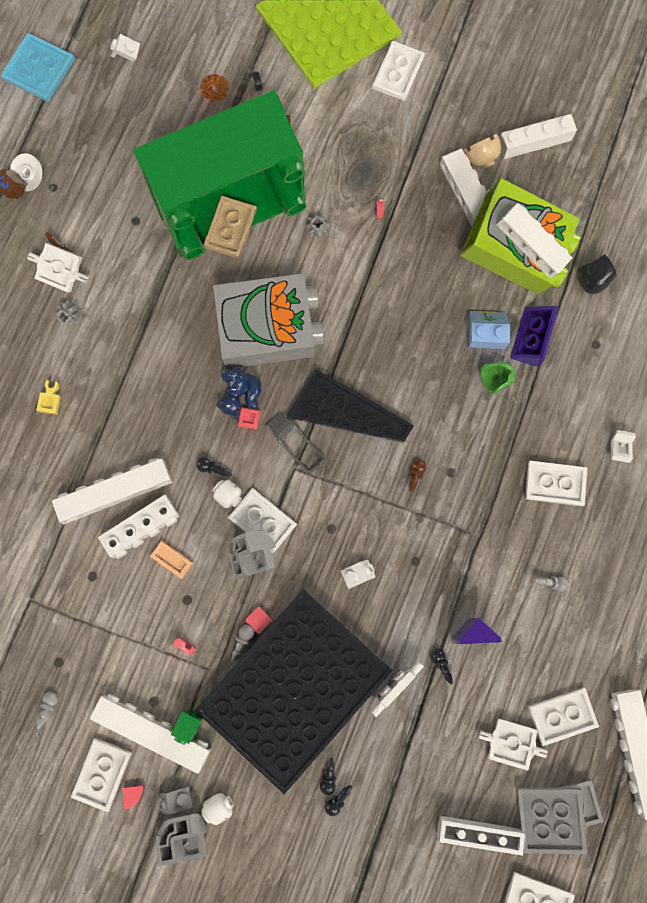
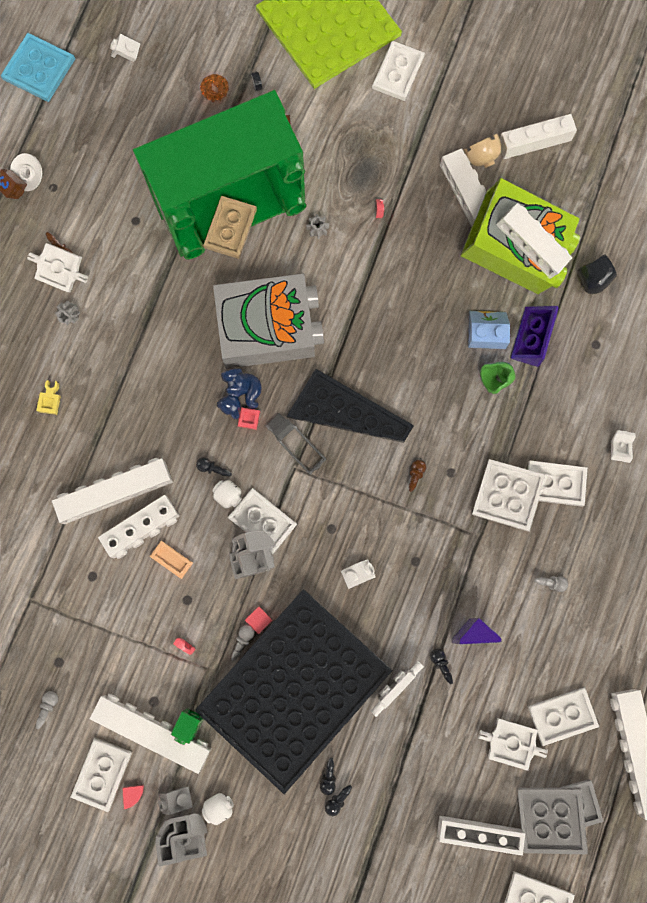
(509, 495): none -> white plate

